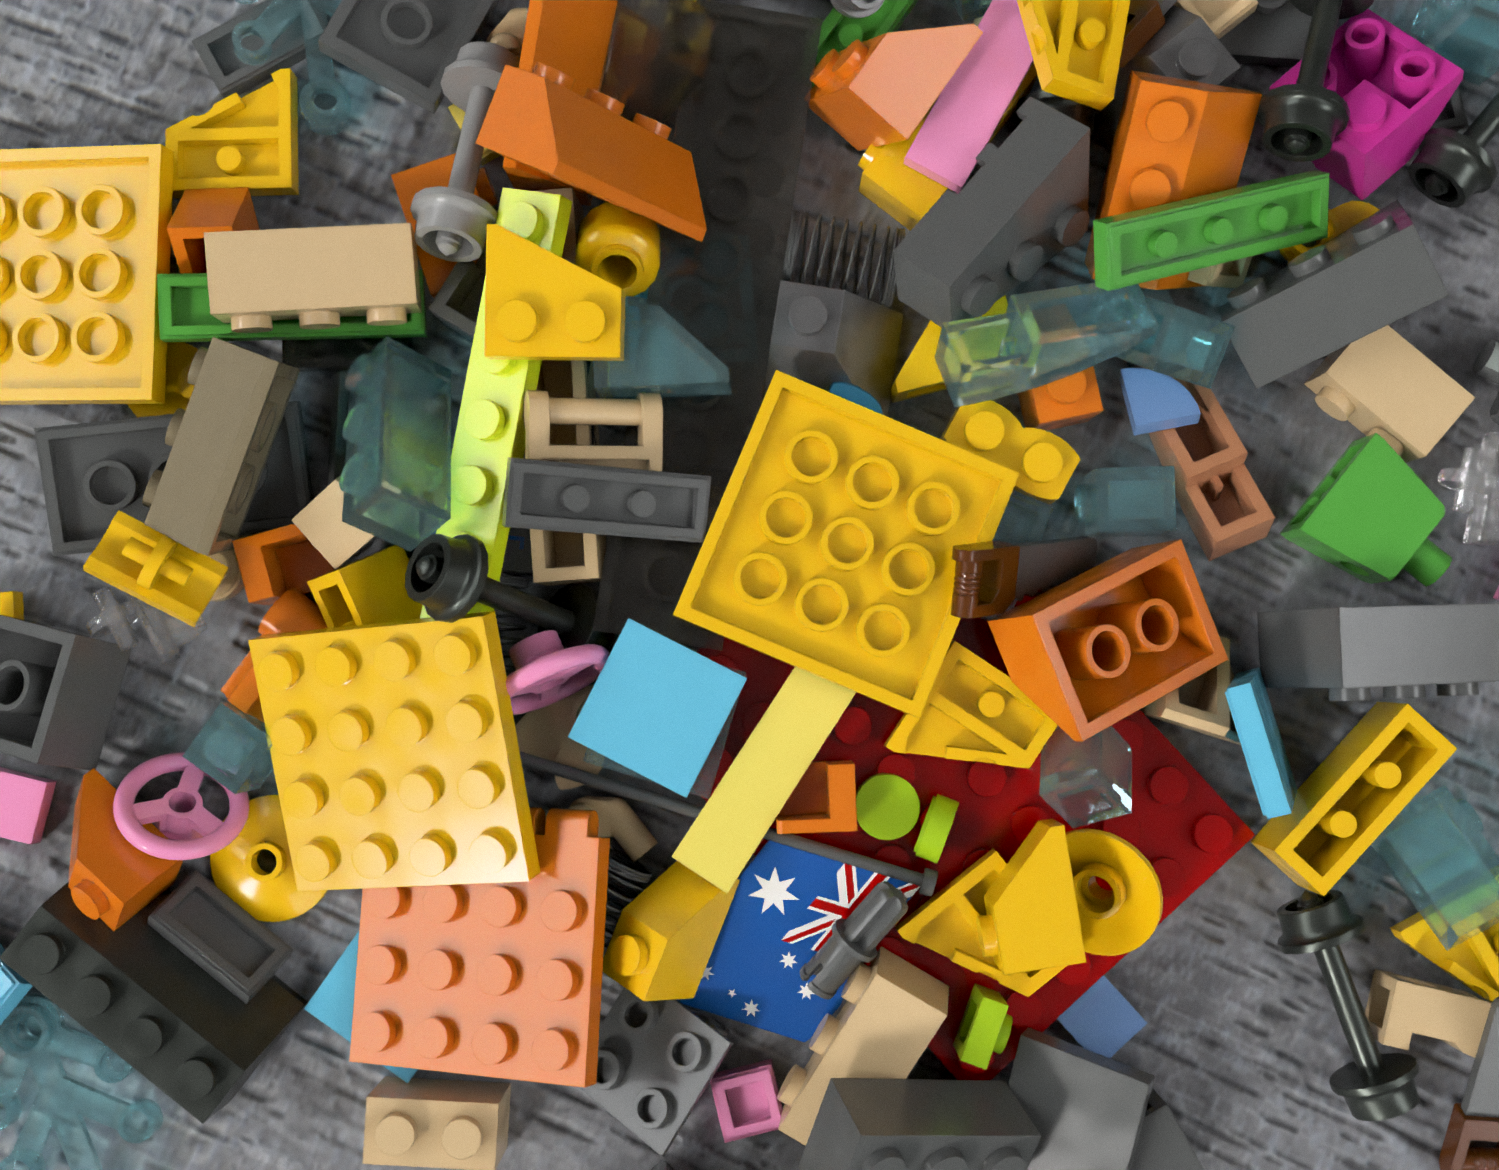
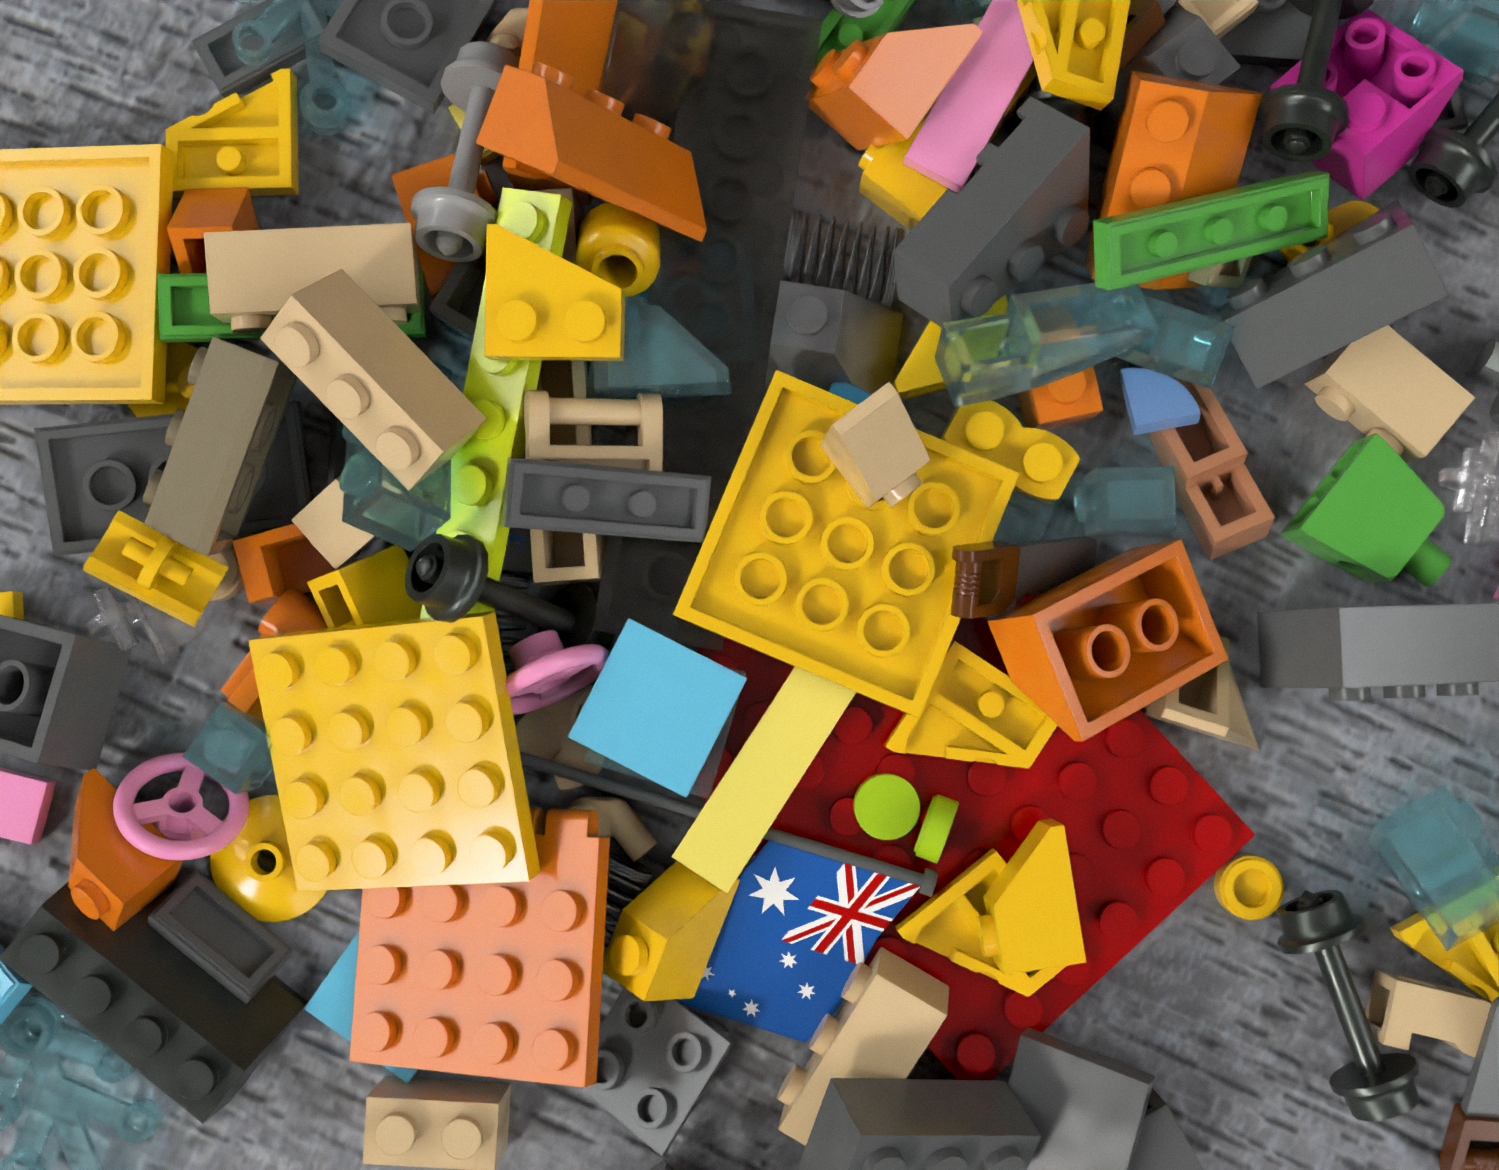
(372, 377): none -> tan brick
(747, 1100): bright pink tile -> none
(821, 800): orange panel -> none
(854, 940): dark grey axle -> none
(877, 448): none -> tan slope
(983, 1027): lime plate -> none
(1087, 777): clear light blue panel -> none
(1102, 1019): medium blue tile -> none
(1119, 918): yellow dish -> none
(1249, 886): none -> yellow tile
(1261, 743): medium azure tile -> none
(1354, 795): yellow brick -> none

